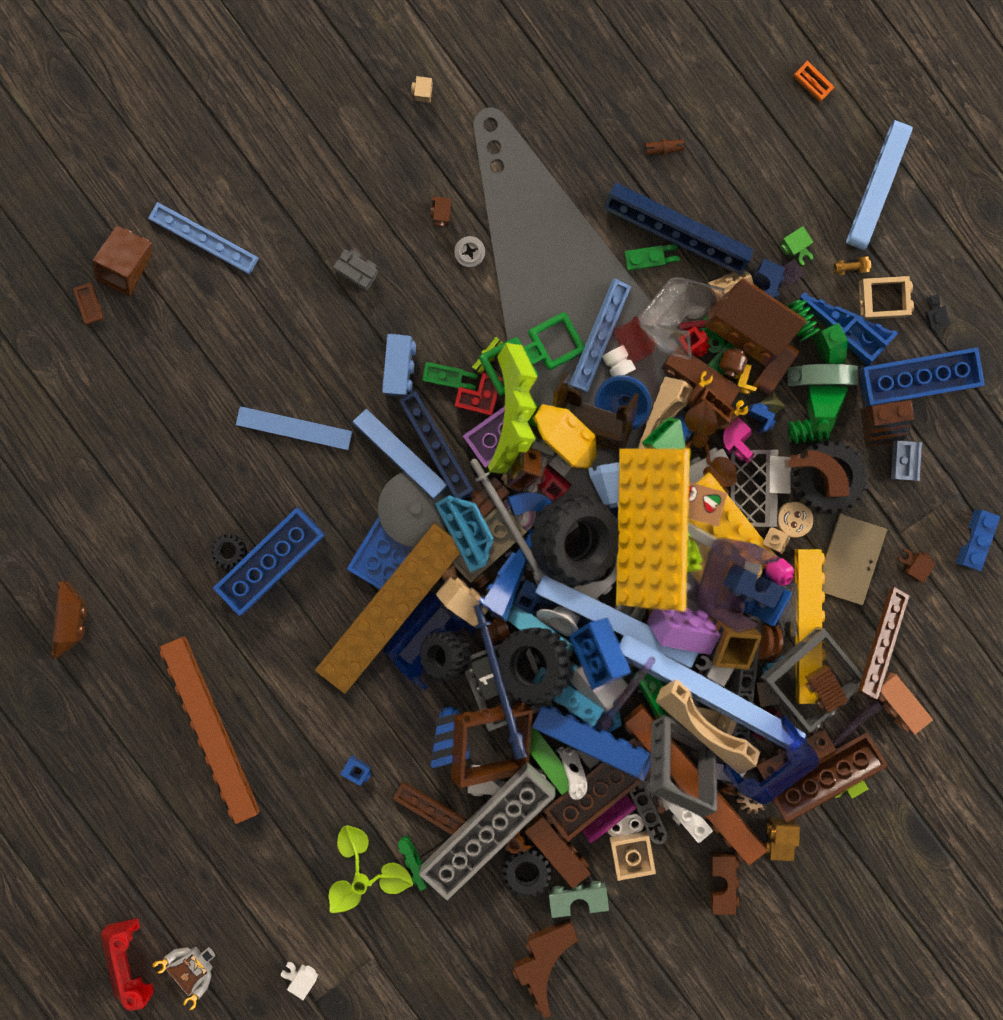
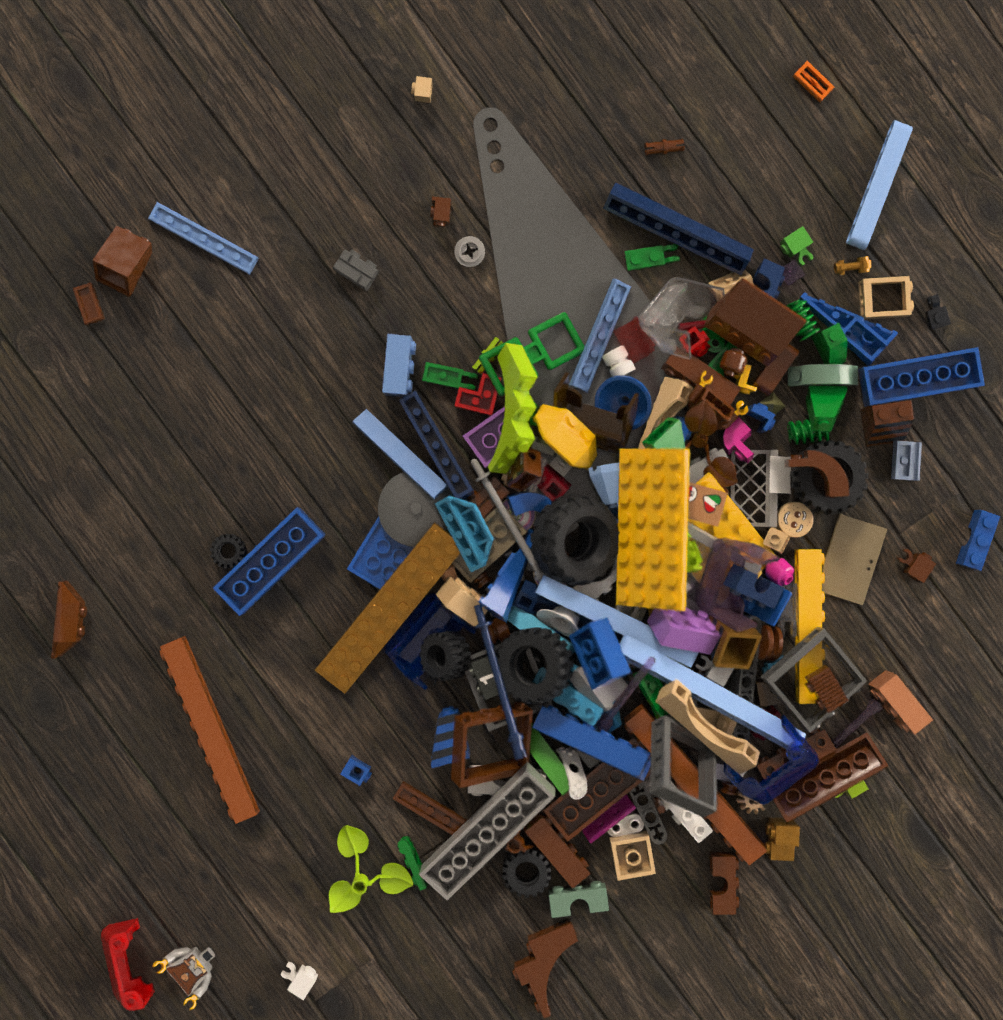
(294, 428): medium blue tile -> none
(883, 644): plate -> none

